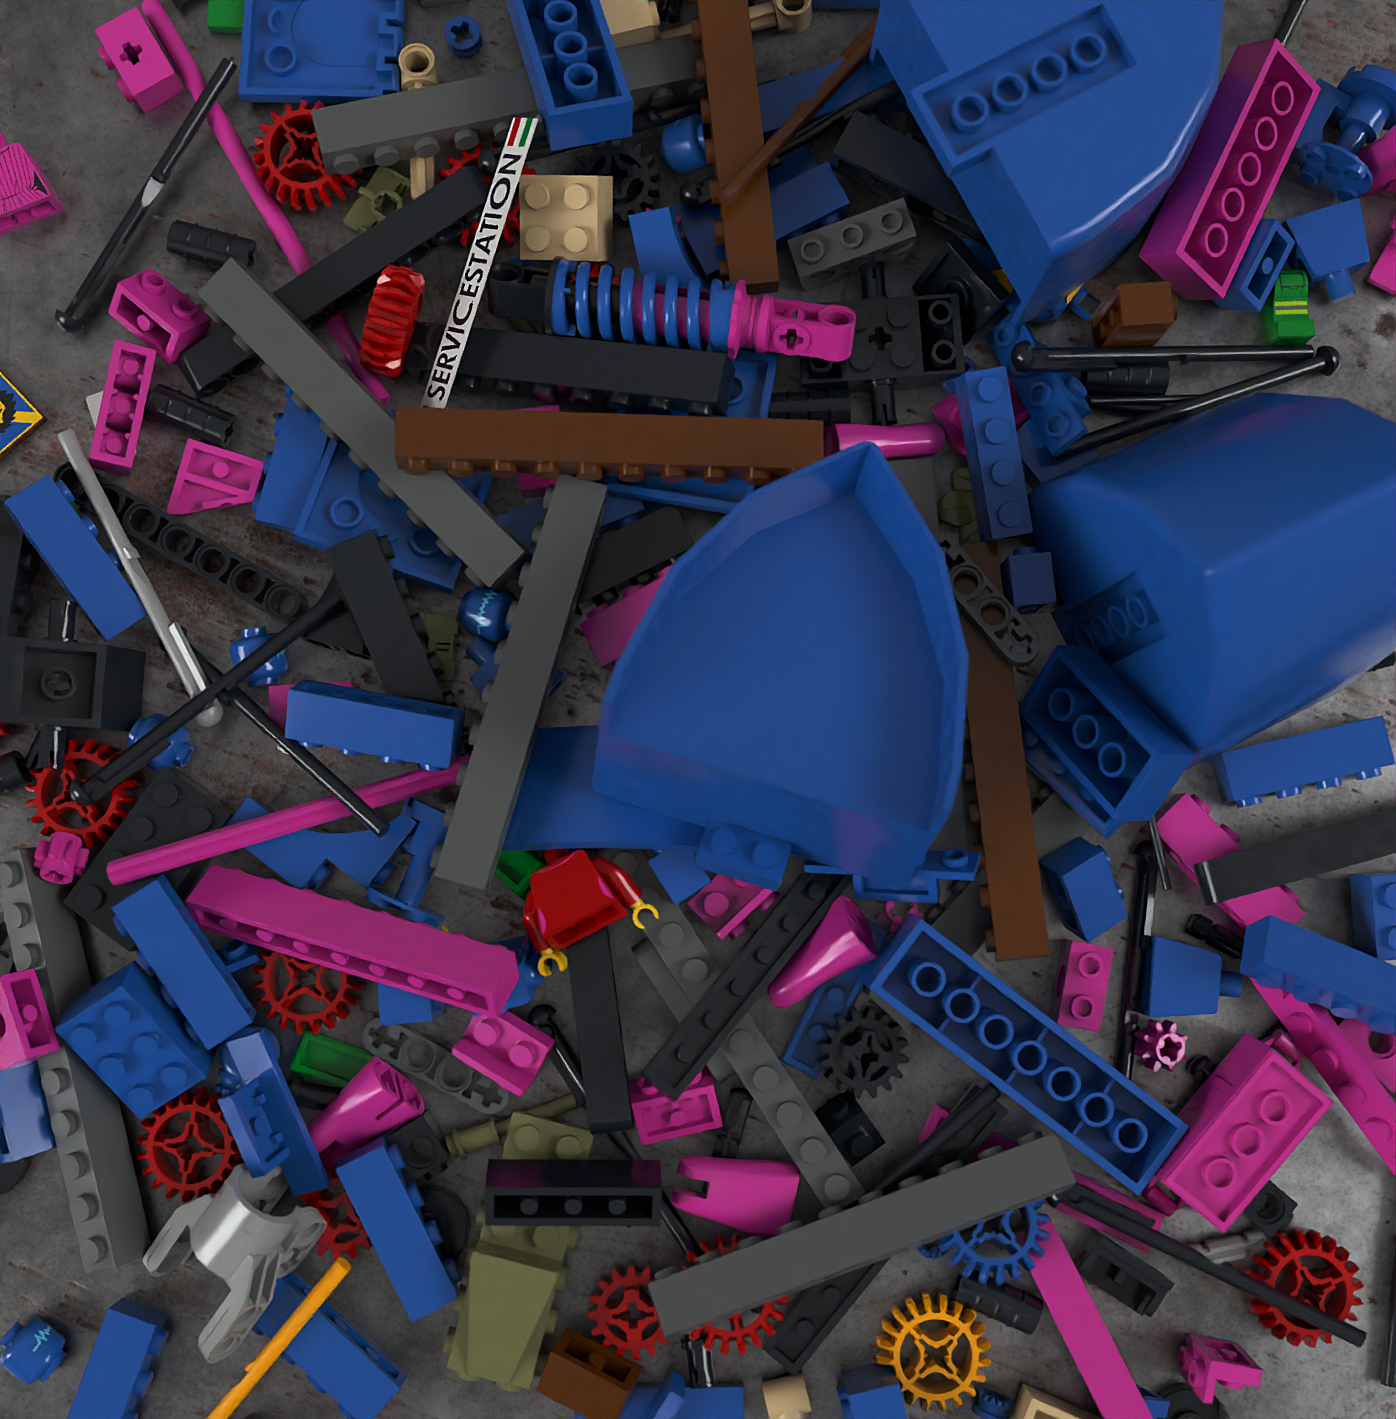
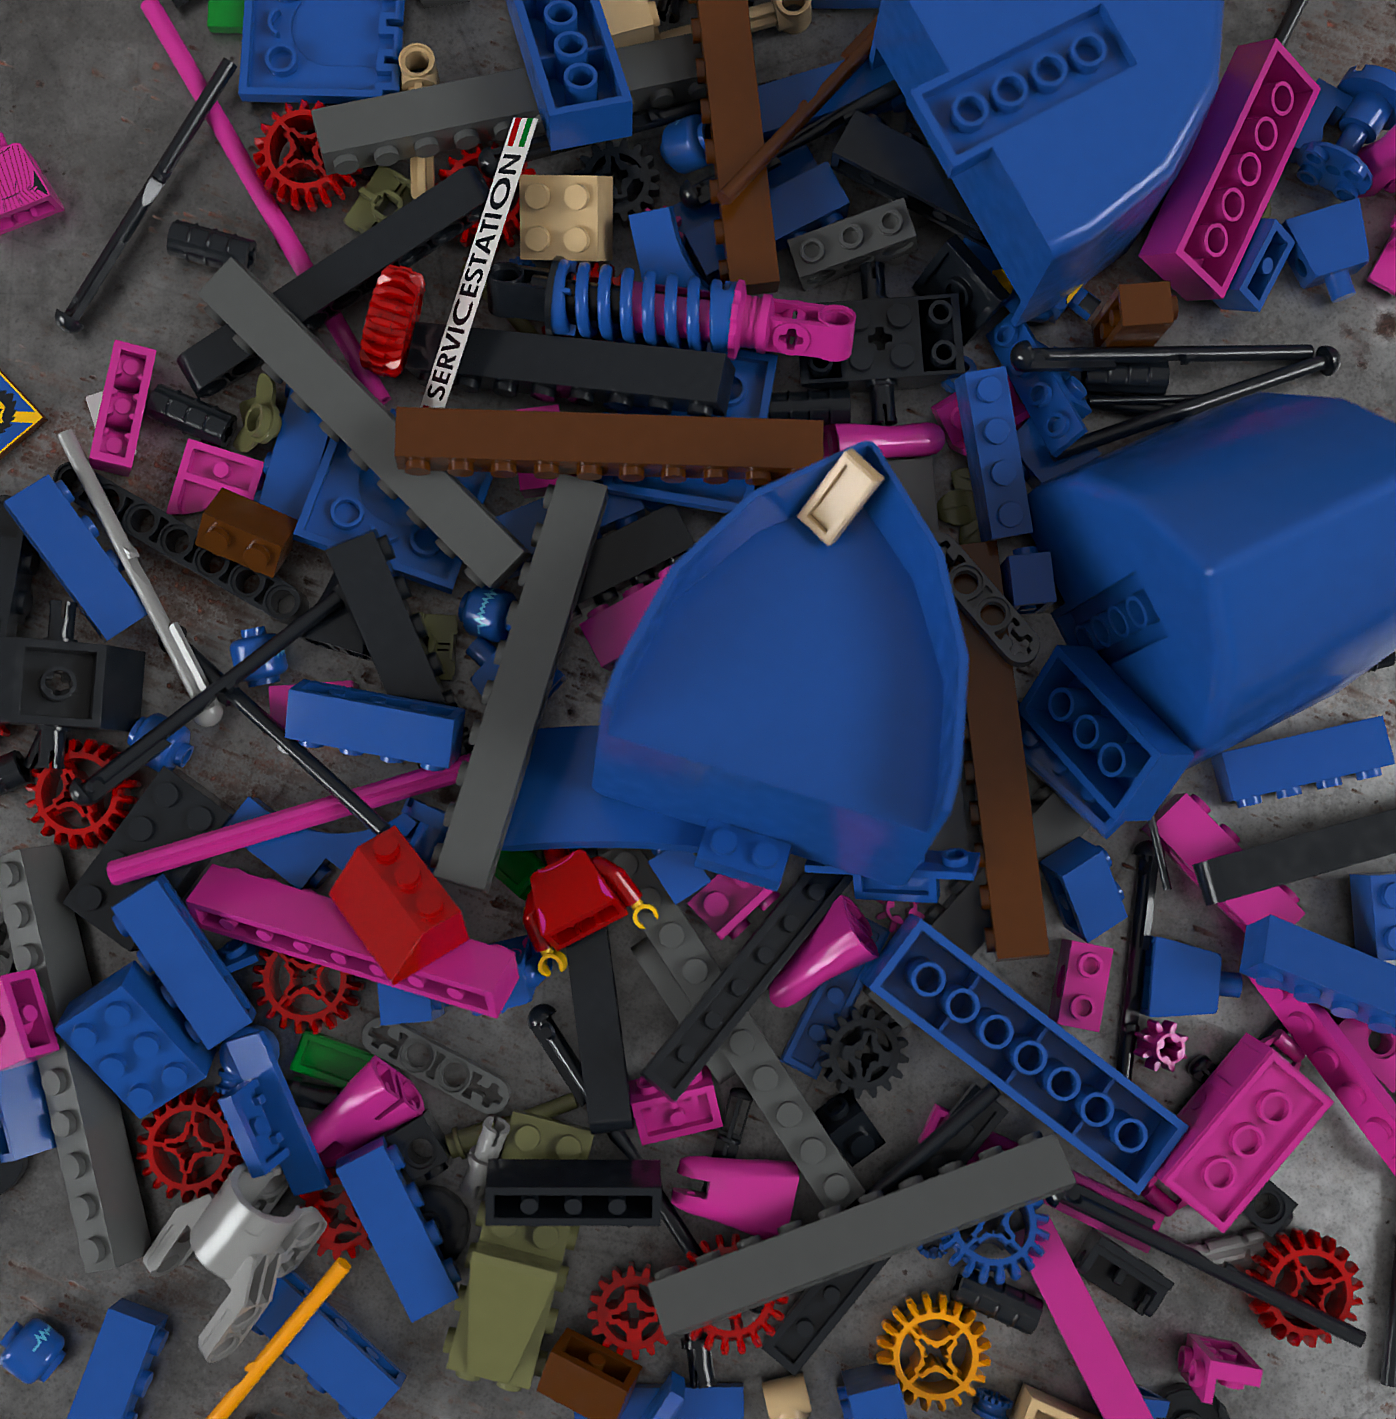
(61, 858): dark pink gear -> none
(128, 41): dark pink brick -> none
(159, 314): dark pink brick -> none
(246, 532): none -> reddish brown brick
(259, 416): none -> olive plate
(397, 906): none -> red slope
(468, 47): blue bush -> none
(487, 1147): none -> light grey pin
(504, 1050): dark pink bracket -> none
(840, 496): none -> tan tile
(1216, 936): black axle -> none
(1288, 311): green leg -> none

